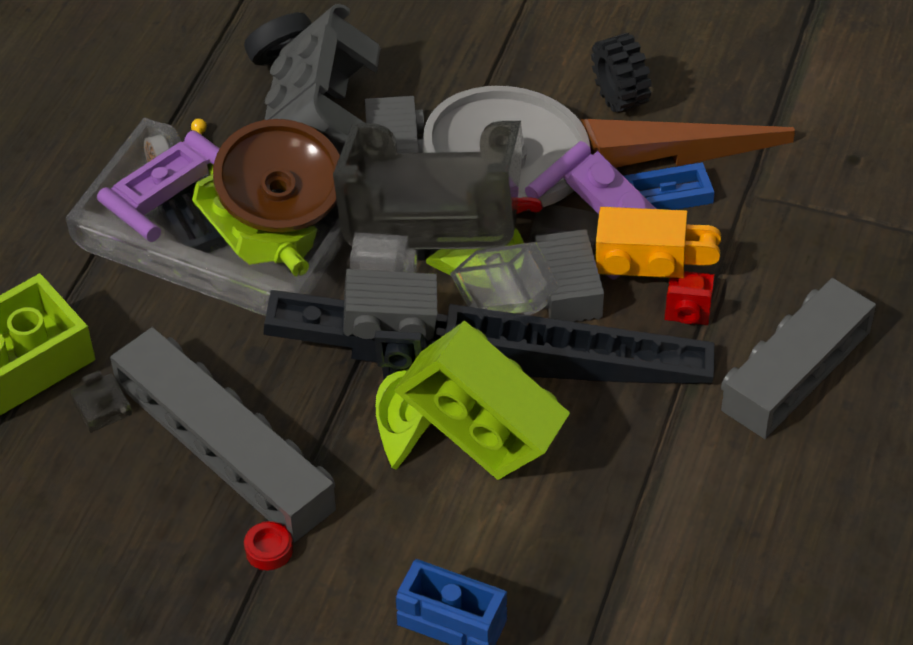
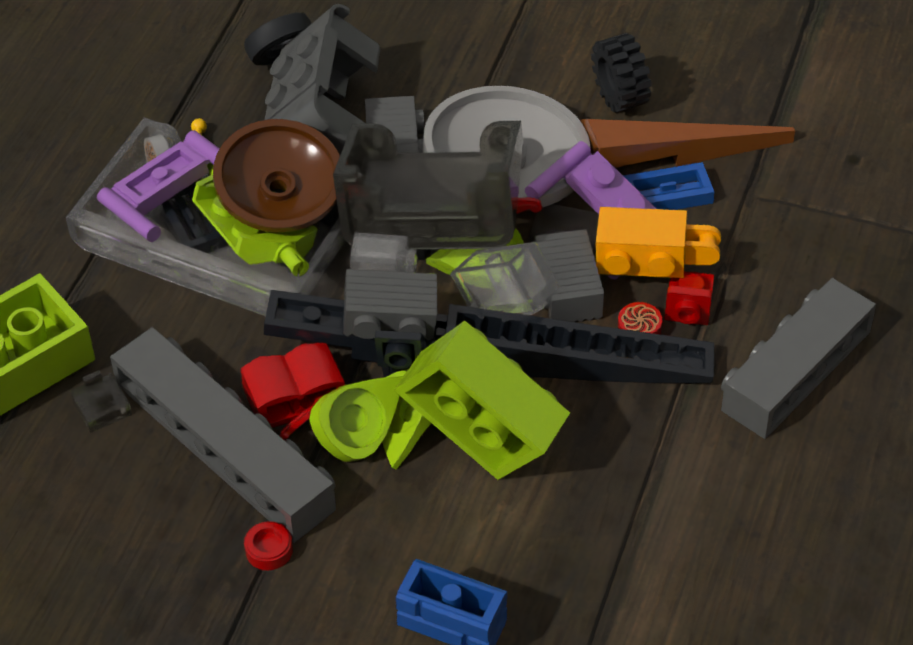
(290, 383): none -> red brick
(351, 418): none -> lime piece
(641, 318): none -> tile

